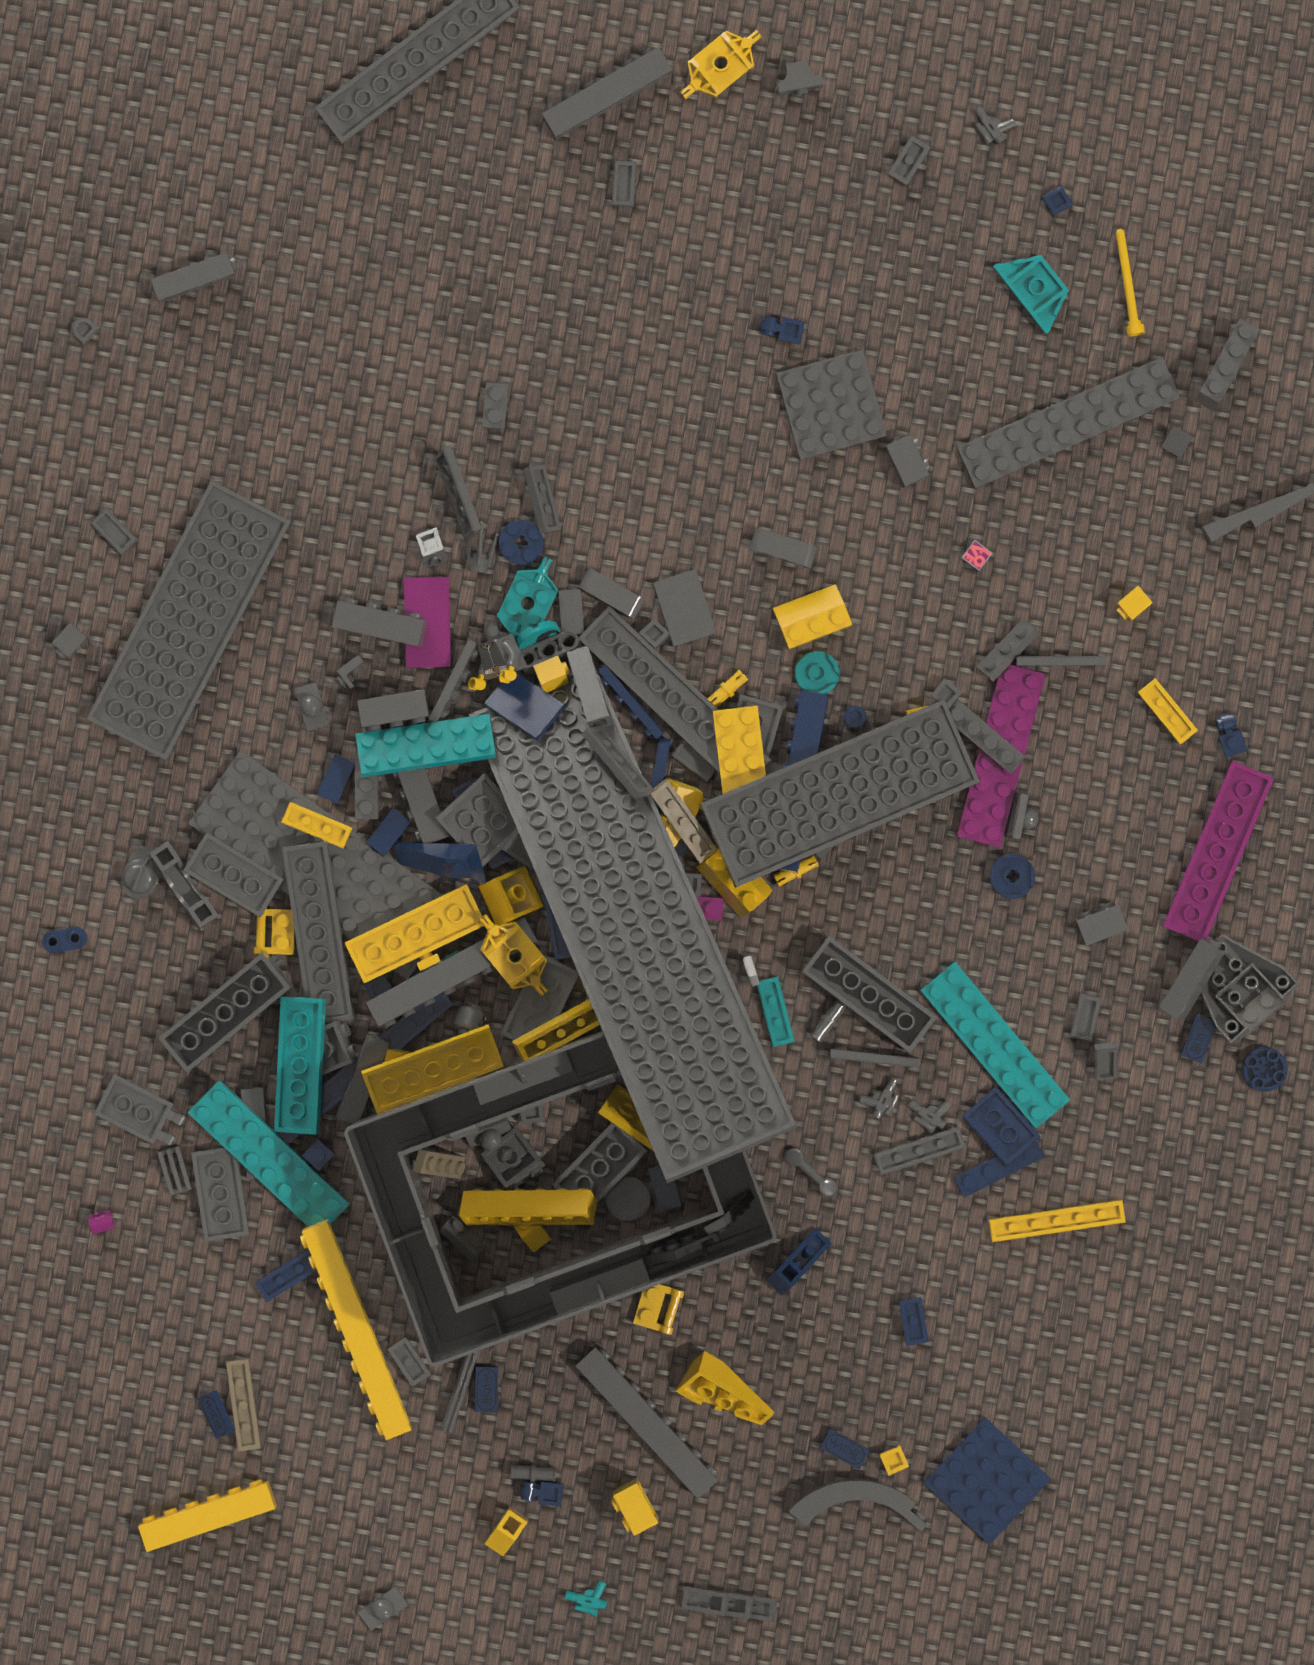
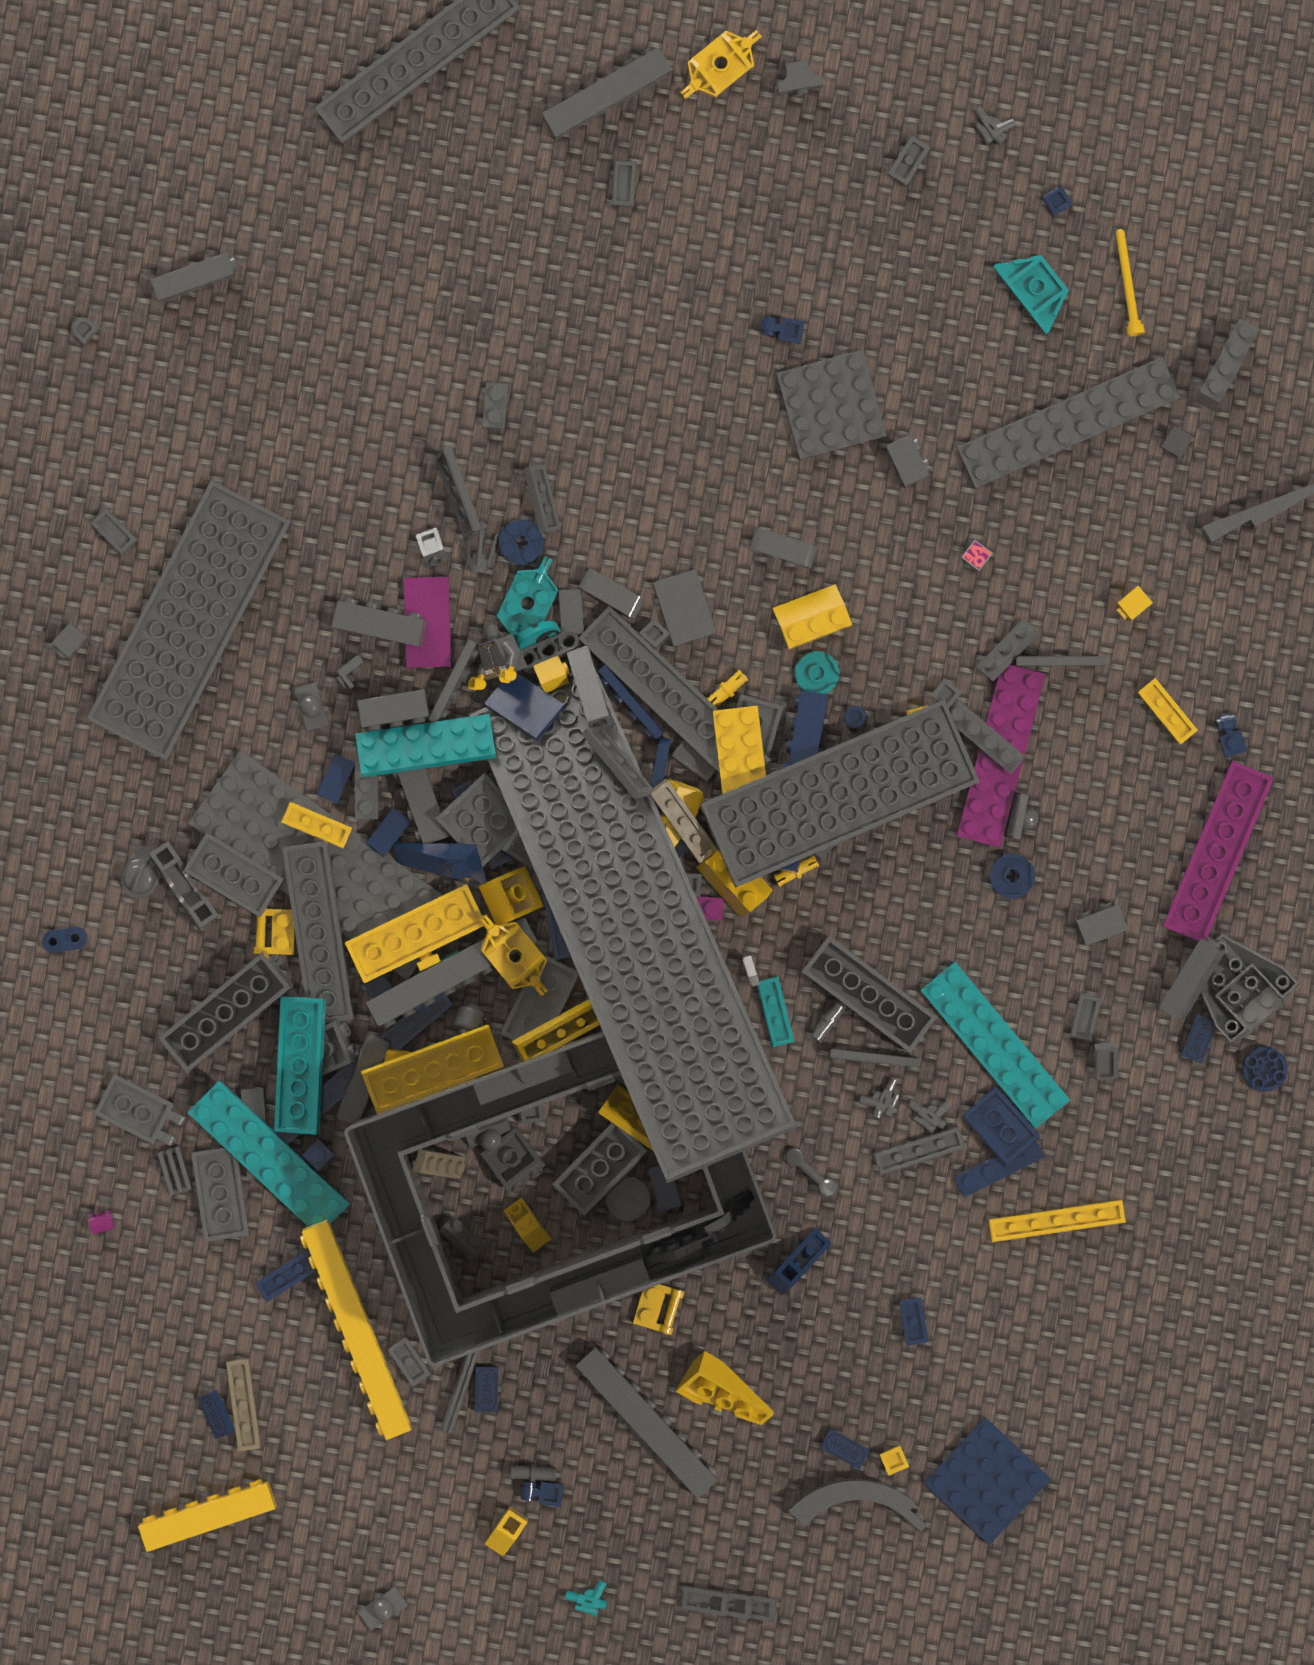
(528, 1207): yellow brick -> none
(634, 1506): yellow brick -> none

